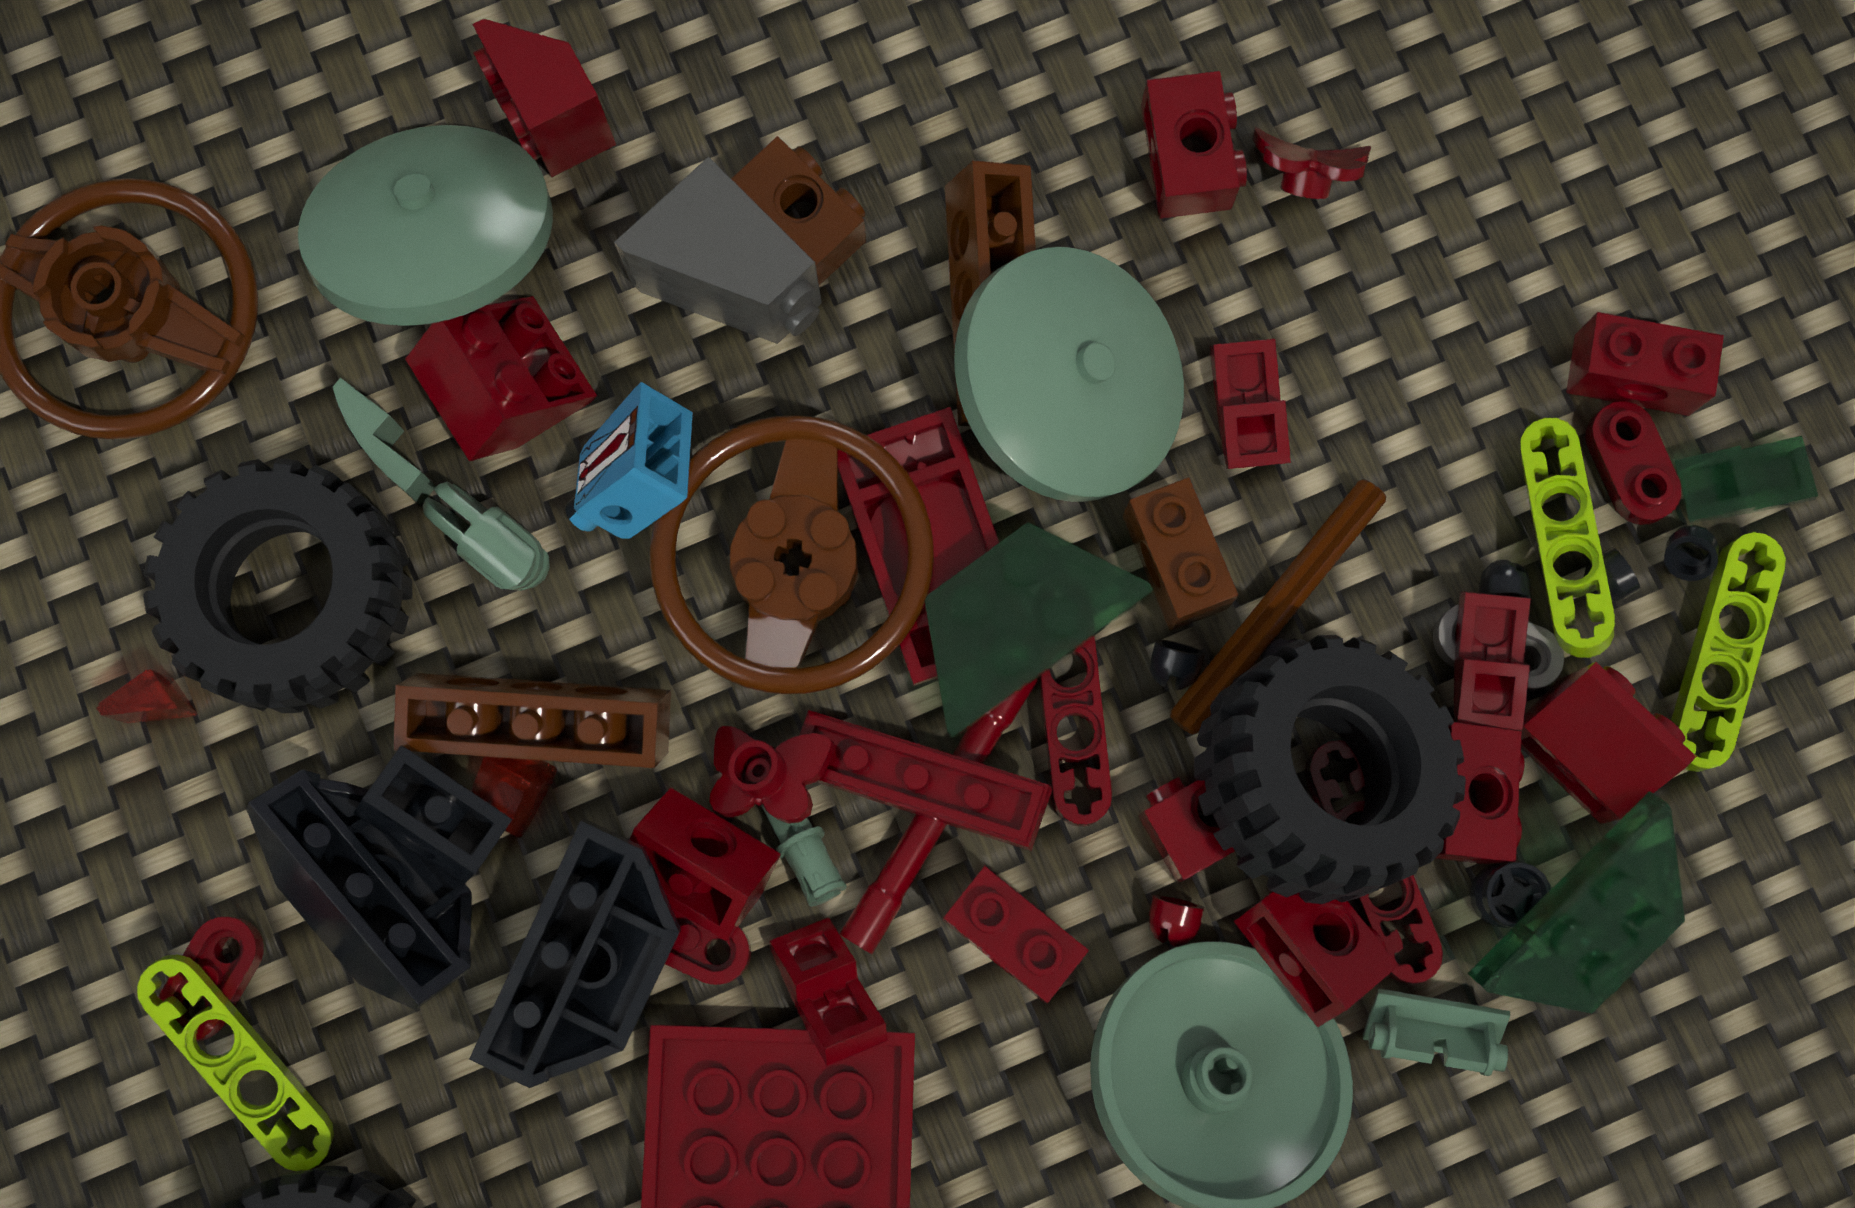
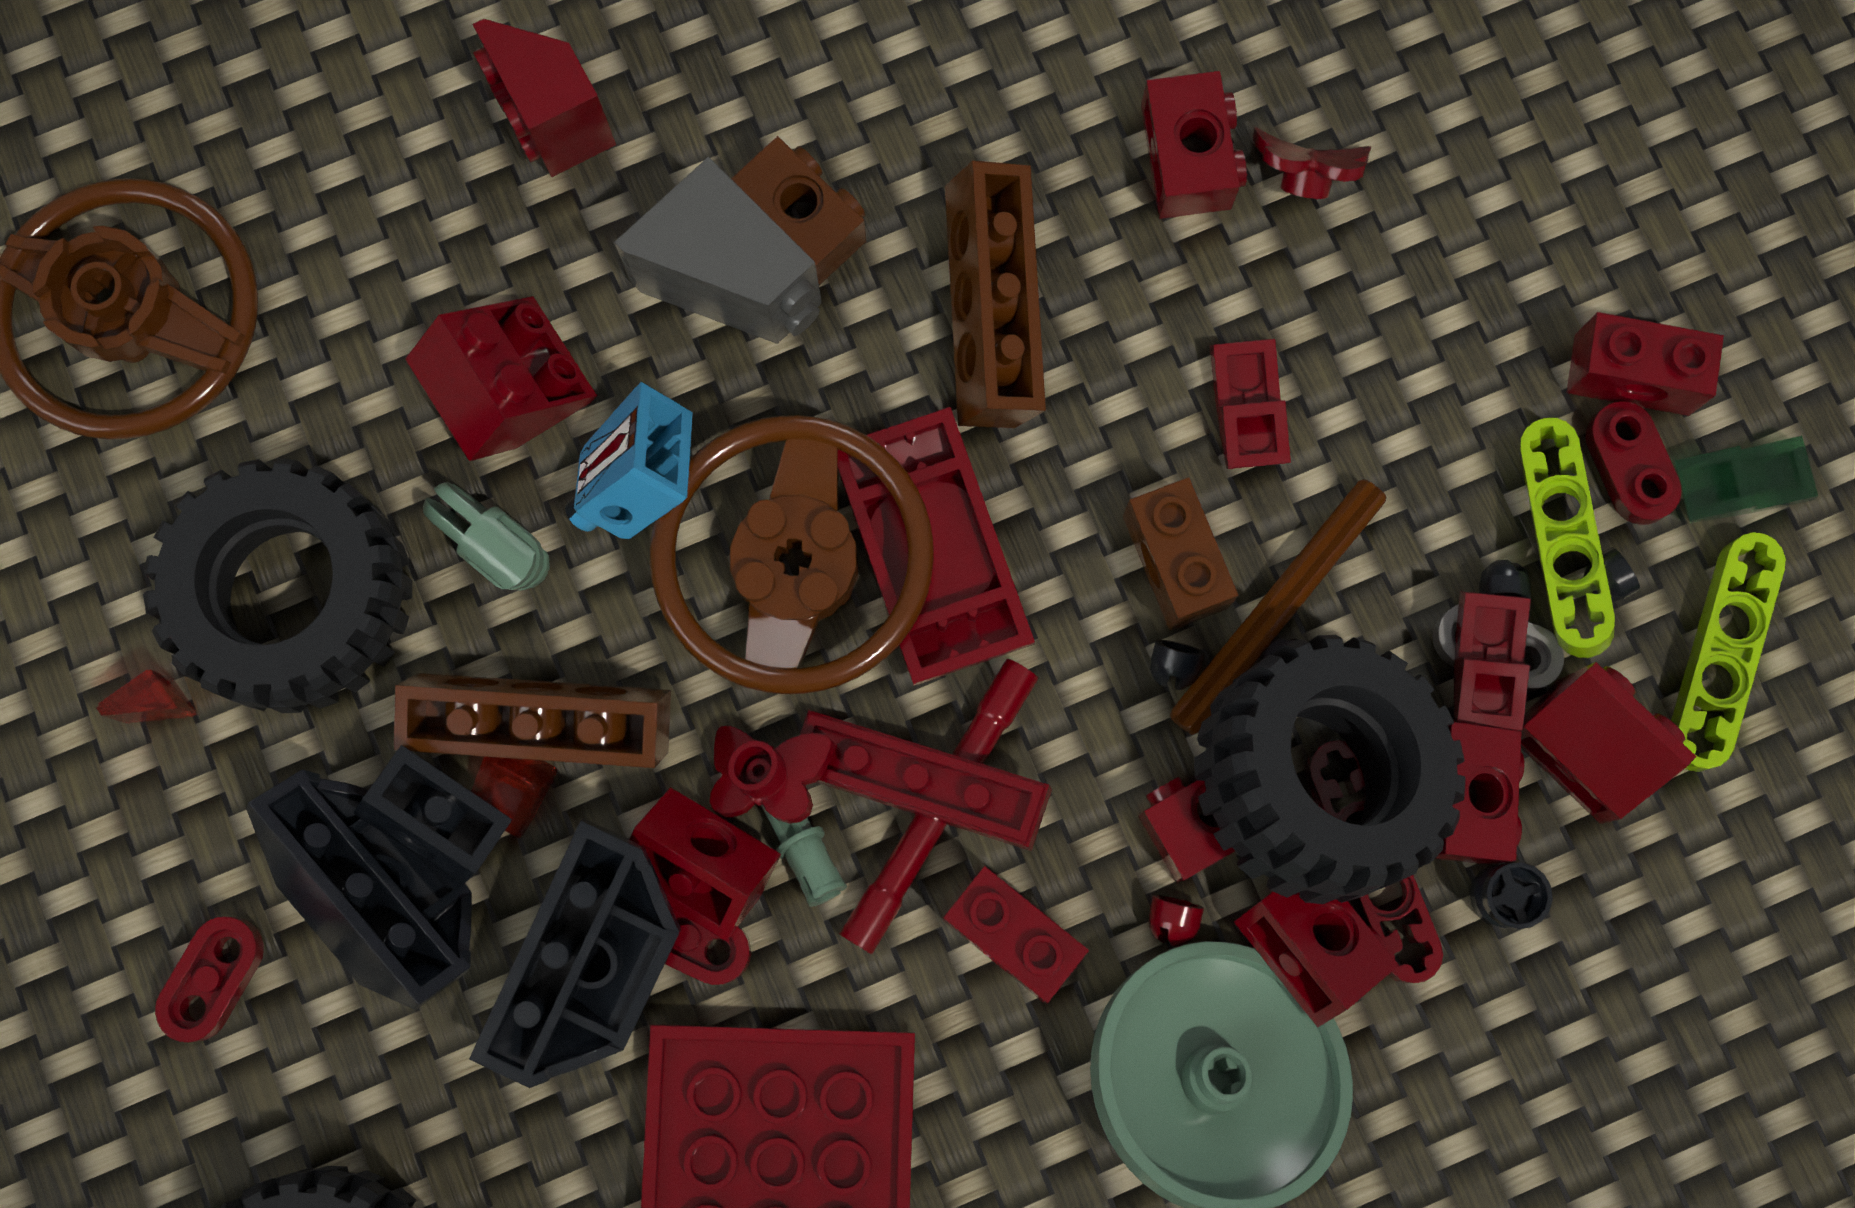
(226, 1070): lime beam -> none
(376, 435): sand green slope -> none
(425, 225): sand green dish -> none
(828, 991): dark red slope -> none
(1018, 617): clear green wing -> none
(1069, 374): sand green dish -> none
(1085, 702): dark red beam -> none
(1420, 1025): sand green hinge -> none
(1595, 919): clear green wing -> none
(1686, 560): black hinge -> none

